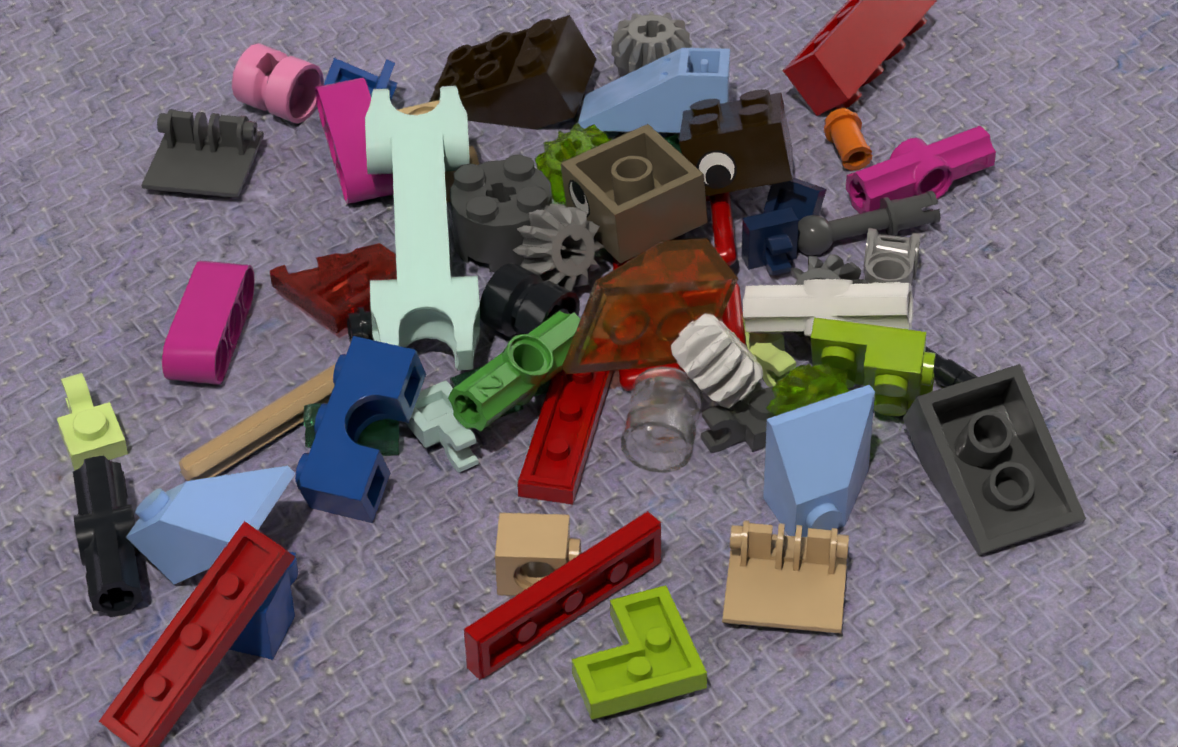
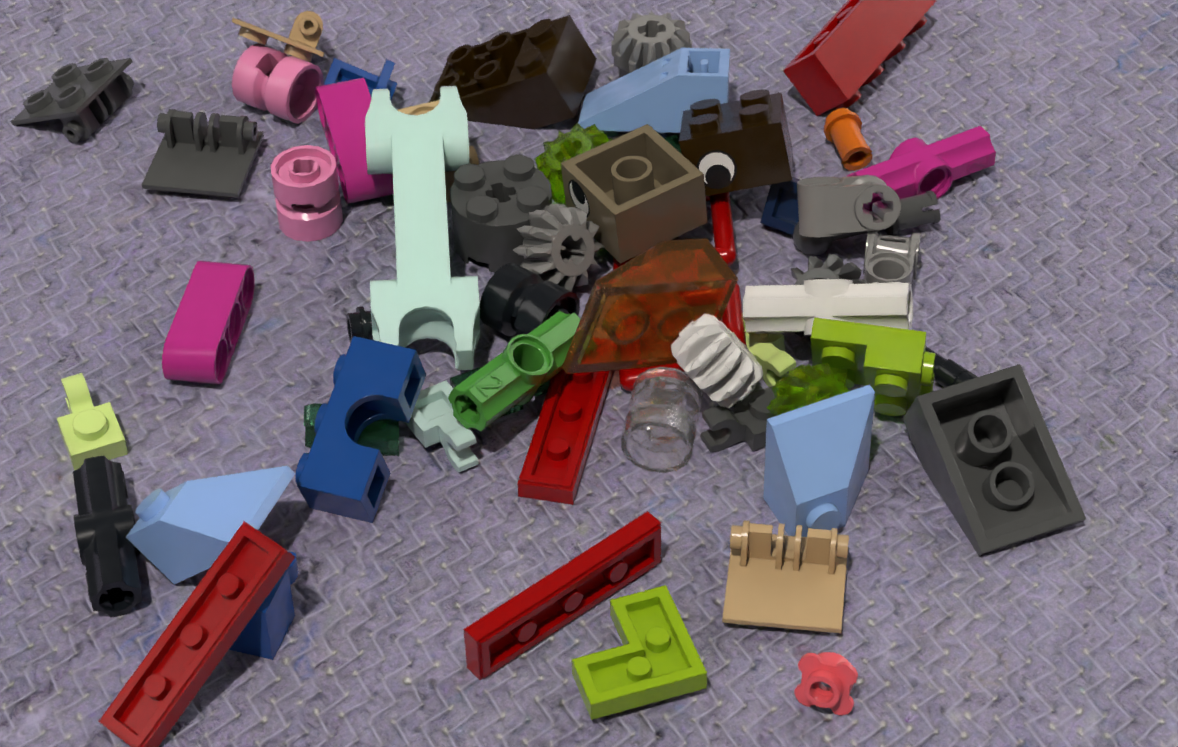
(80, 97): none -> dark grey hinge
(257, 429): tan axle -> none
(302, 38): none -> tan hinge
(307, 193): none -> bright pink wheel
(337, 283): clear red wing -> none
(531, 549): tan brick -> none
(770, 240): dark blue tile -> none
(832, 670): none -> coral plate
(836, 205): none -> light grey piece

